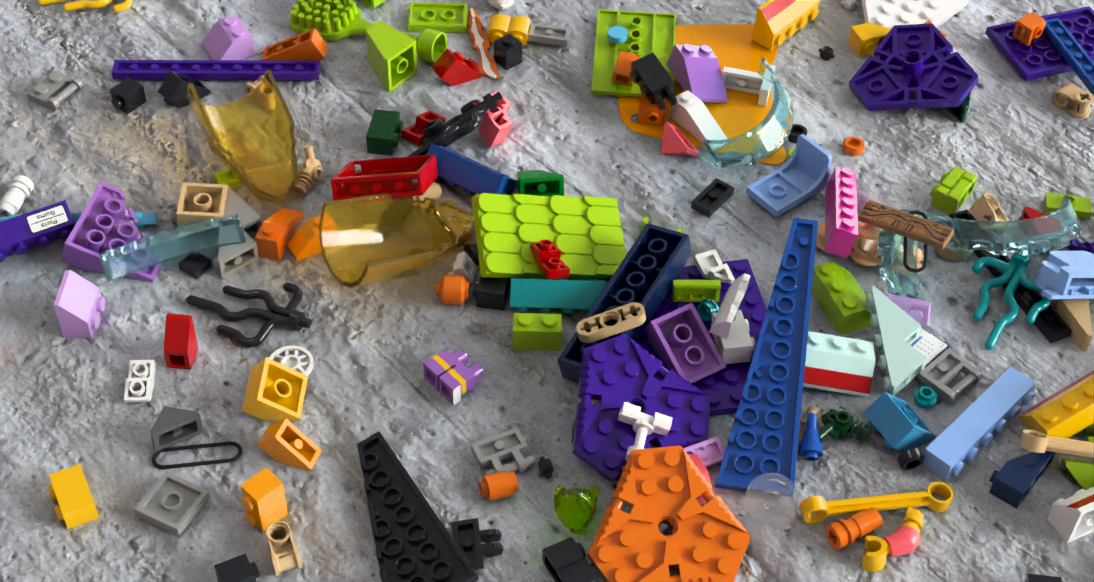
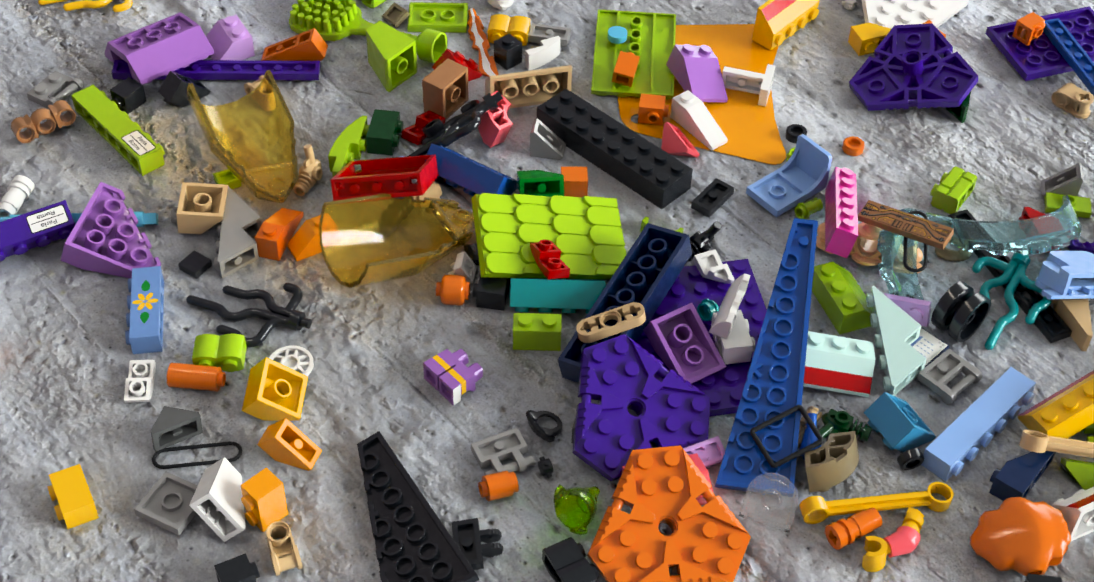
(33, 122): none -> medium nougat piece
(78, 306): lavender slope -> none
(118, 129): none -> lime brick
(146, 310): none -> medium blue brick
(160, 47): none -> medium lavender slope
(172, 244): clear light blue windscreen -> none
(179, 341): red slope -> none
(195, 377): none -> orange brick
(219, 499): none -> white slope
(220, 351): none -> lime brick
(349, 145): none -> lime slope
(395, 15): none -> dark tan tile
(445, 88): none -> medium nougat brick
(531, 86): none -> tan slope
(541, 55): none -> white slope
(545, 143): none -> light grey slope
(545, 433): none -> black piece
(575, 181): none -> orange brick
(616, 149): none -> black brick
(643, 424): white bar -> none
(653, 80): black hinge -> none
(695, 290): lime plate -> none
(701, 241): none -> black piece
(763, 139): clear light blue windscreen -> none
(798, 407): none -> black piece
(804, 210): none -> lime pin
(826, 53): black piece -> none
(832, 461): none -> dark tan brick
(925, 397): teal plate -> none
(961, 311): none -> black wheel
(987, 209): tan piece -> none
(1022, 536): none -> orange piece
(1065, 182): none -> light grey slope

